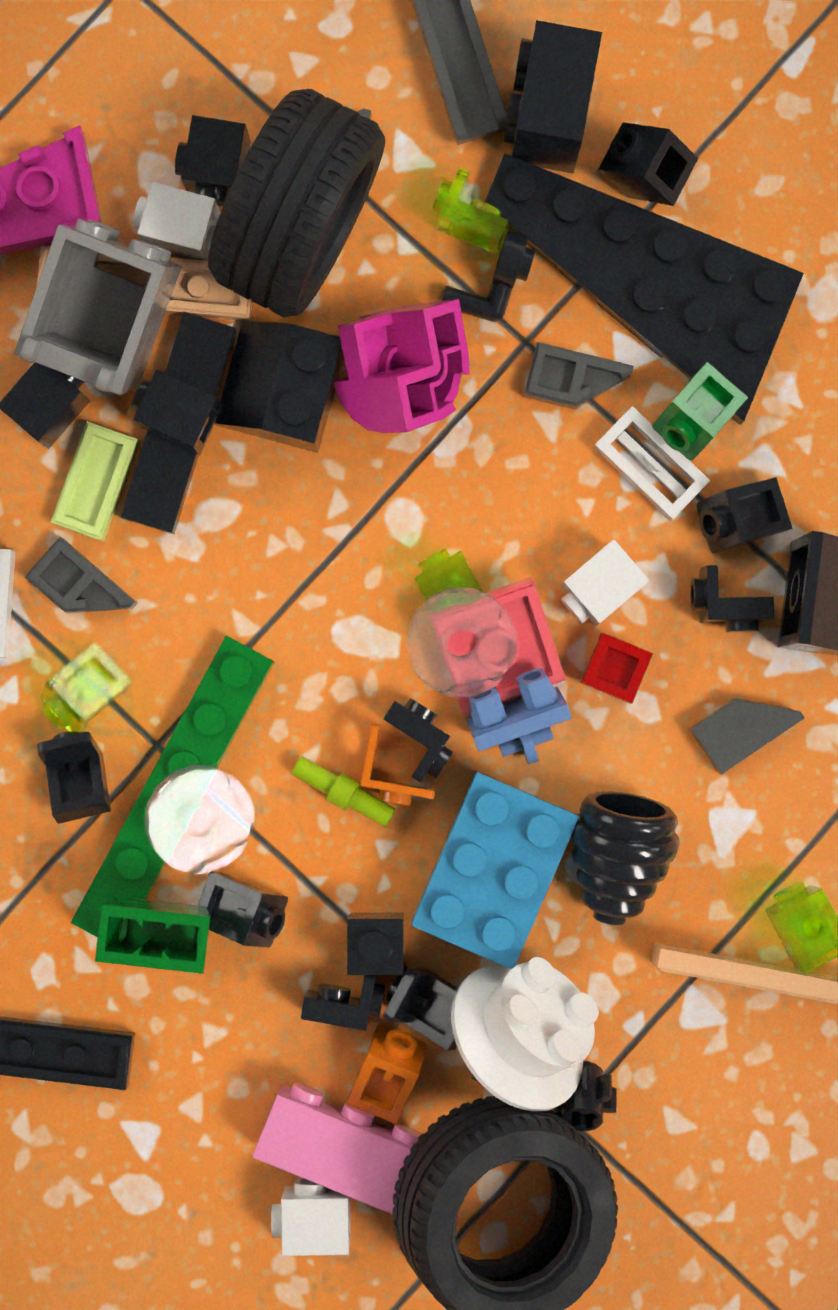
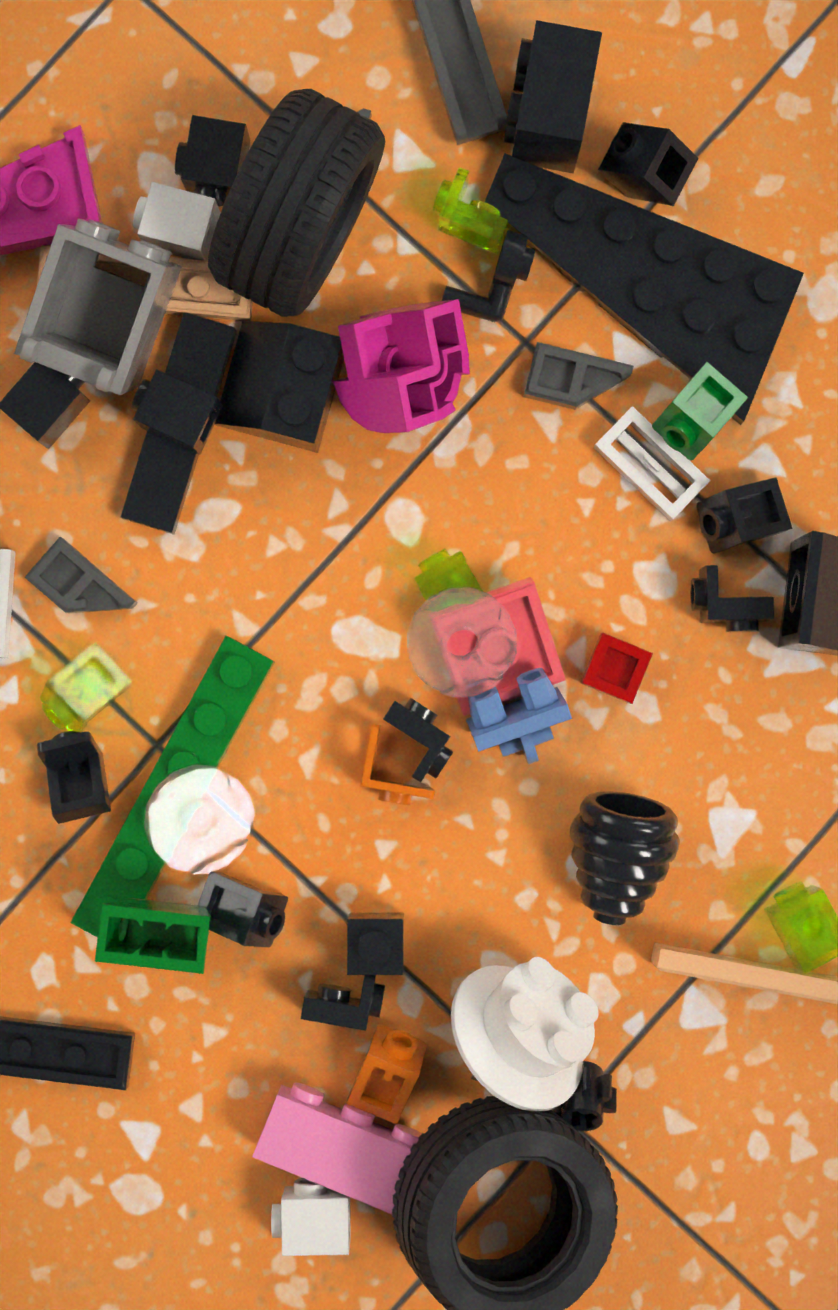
(95, 481): yellowish green tile -> none
(343, 791): lime bar -> none
(423, 1004): black bracket -> none
(494, 870): dark azure brick -> none
(602, 584): white brick -> none
(741, 730): dark grey tile -> none

